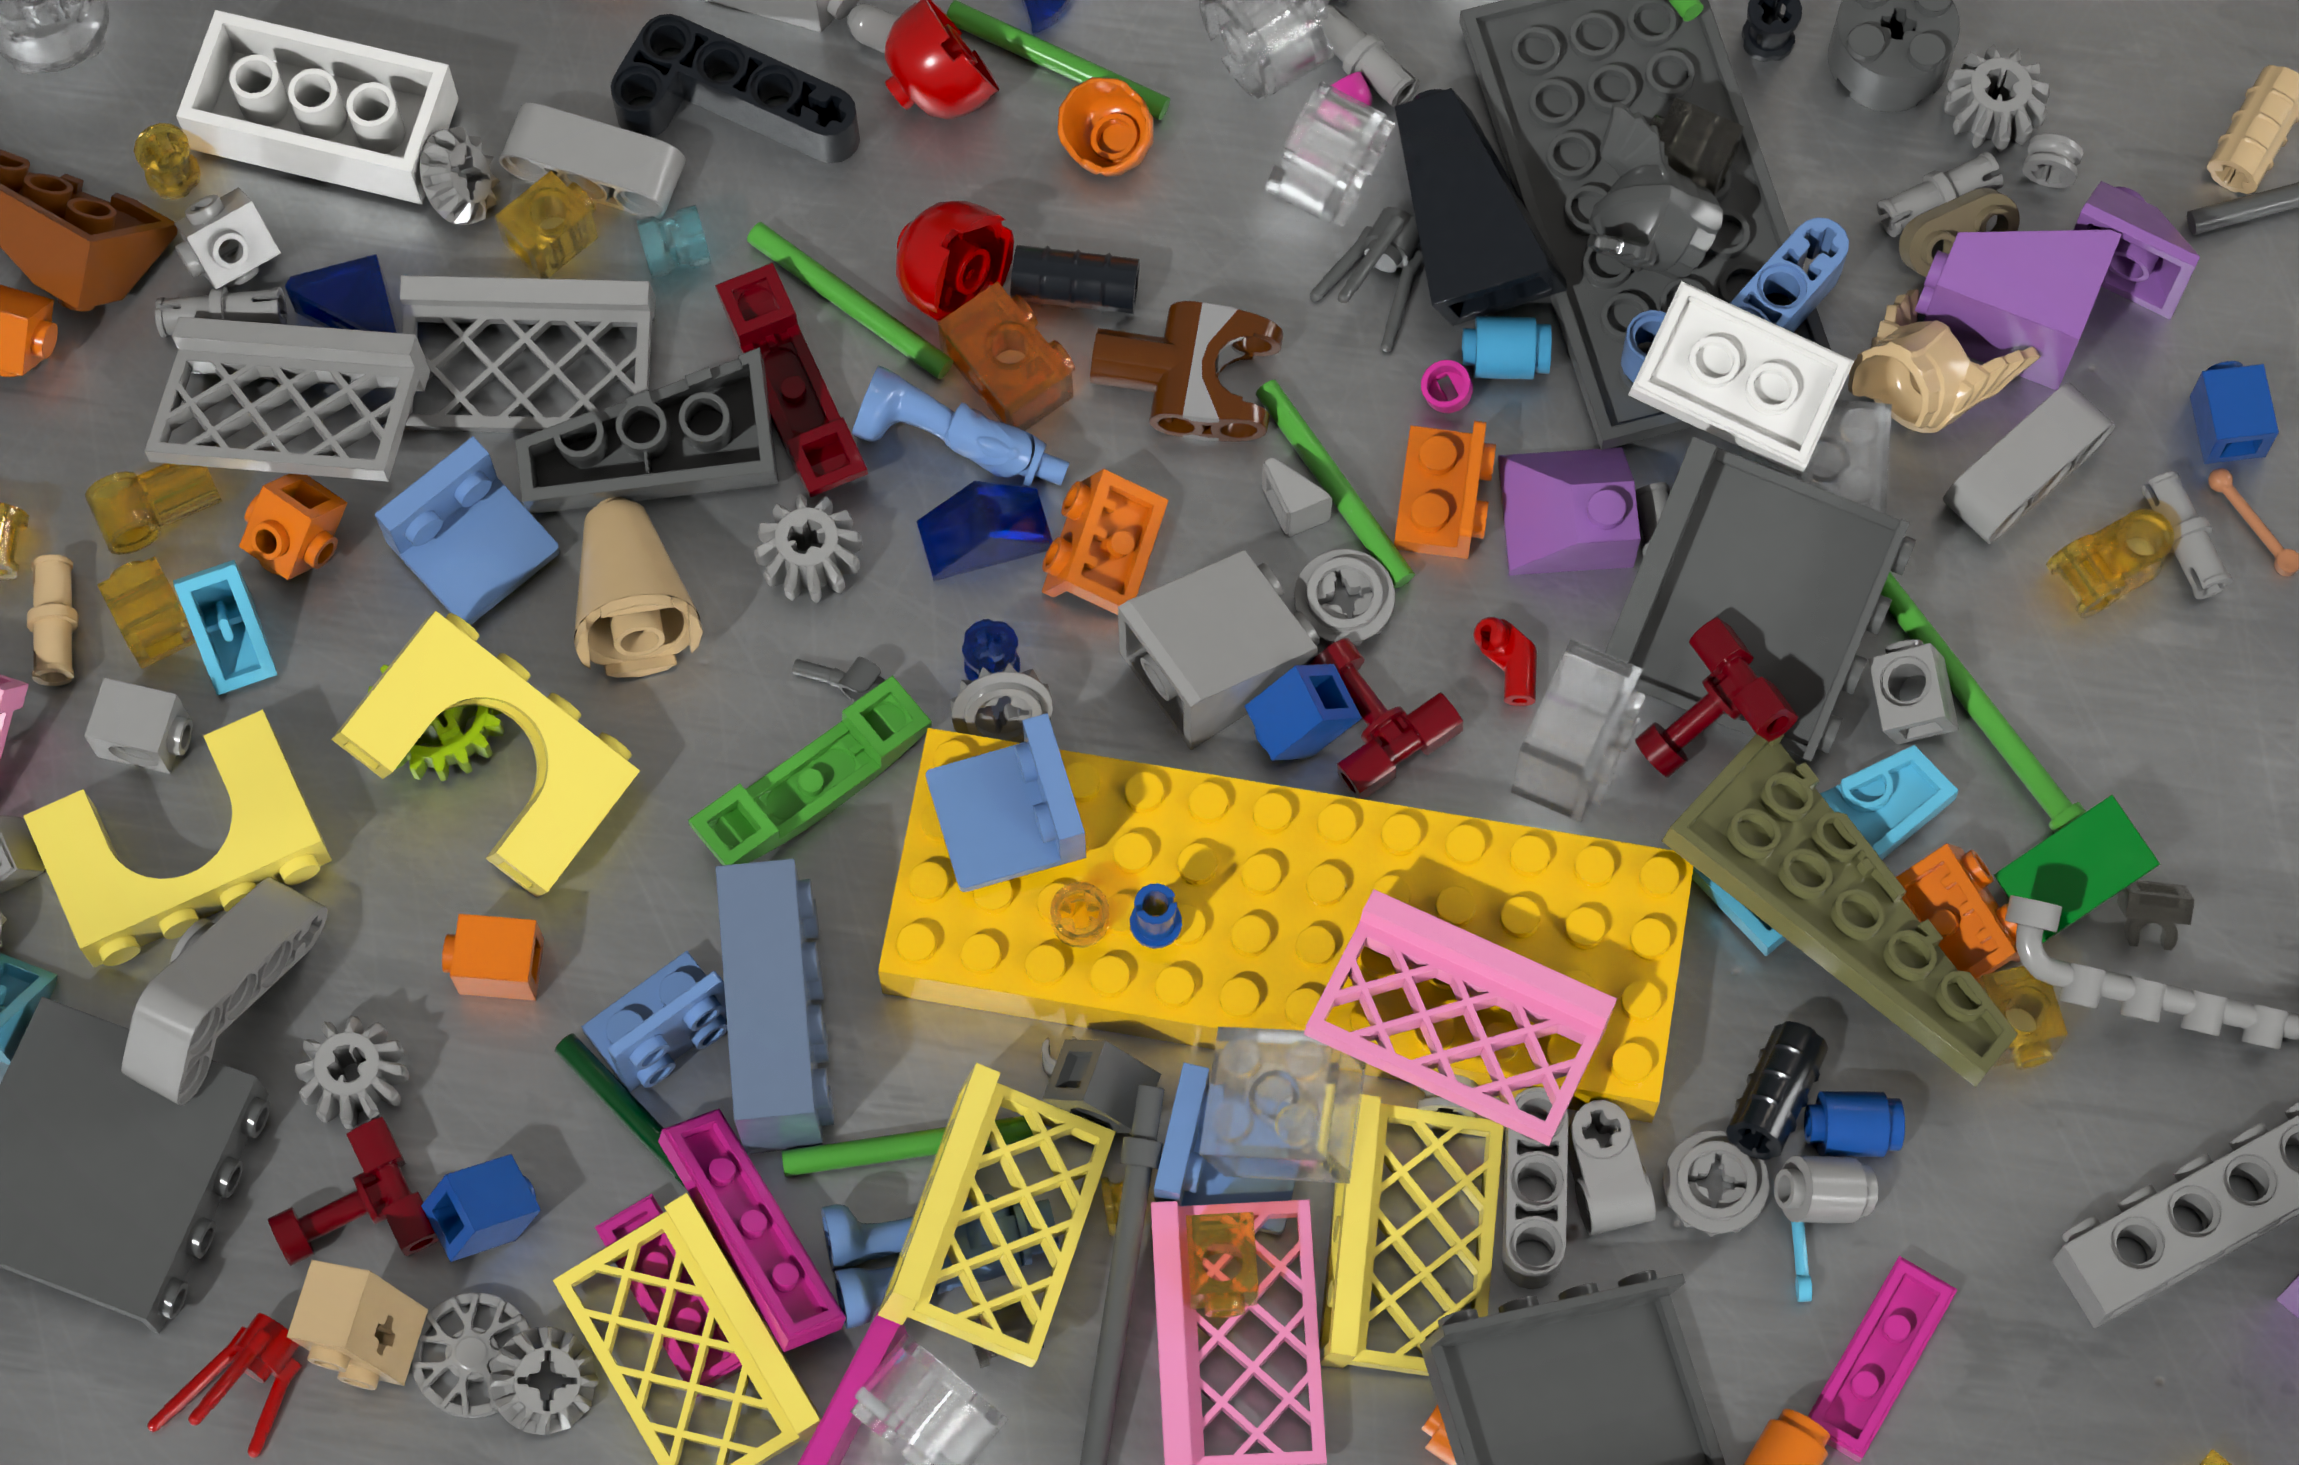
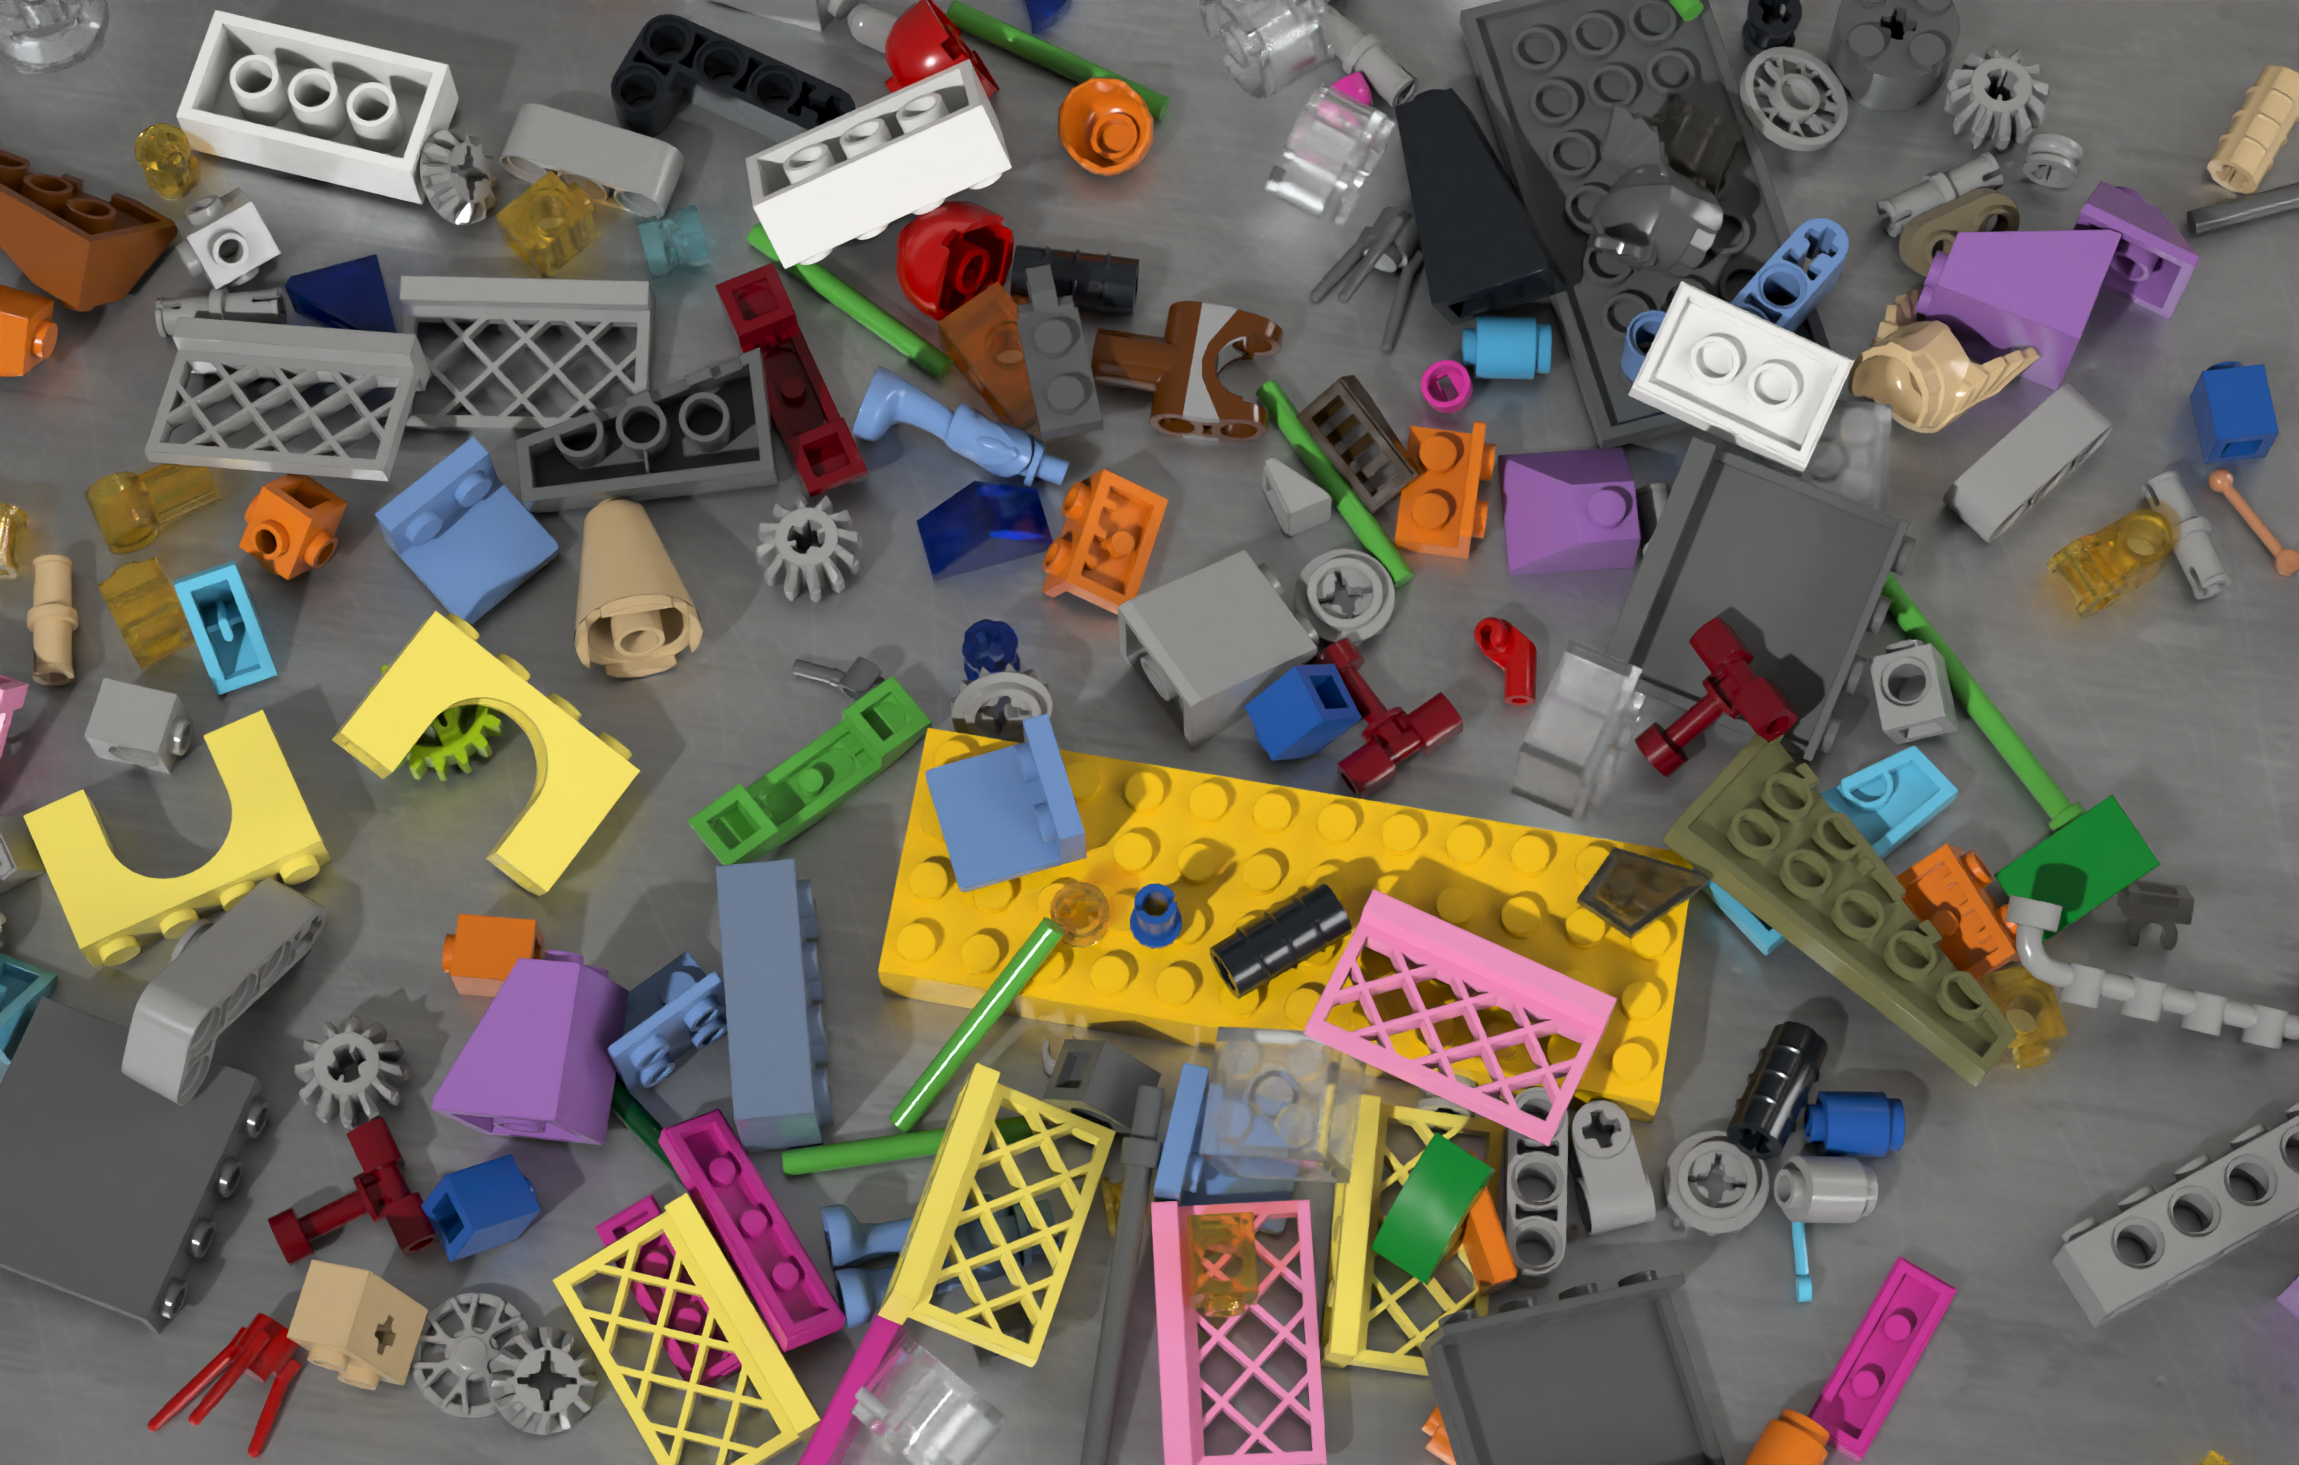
(541, 1055): none -> medium lavender slope
(877, 165): none -> white brick
(976, 1024): none -> bright green bar
(1056, 360): none -> dark grey hinge
(1280, 940): none -> black axle
(1317, 422): none -> dark brown slope
(1431, 1208): none -> green slope
(1487, 1246): none -> orange tile
(1638, 890): none -> clear smoke piece
(1793, 99): none -> light grey wheel

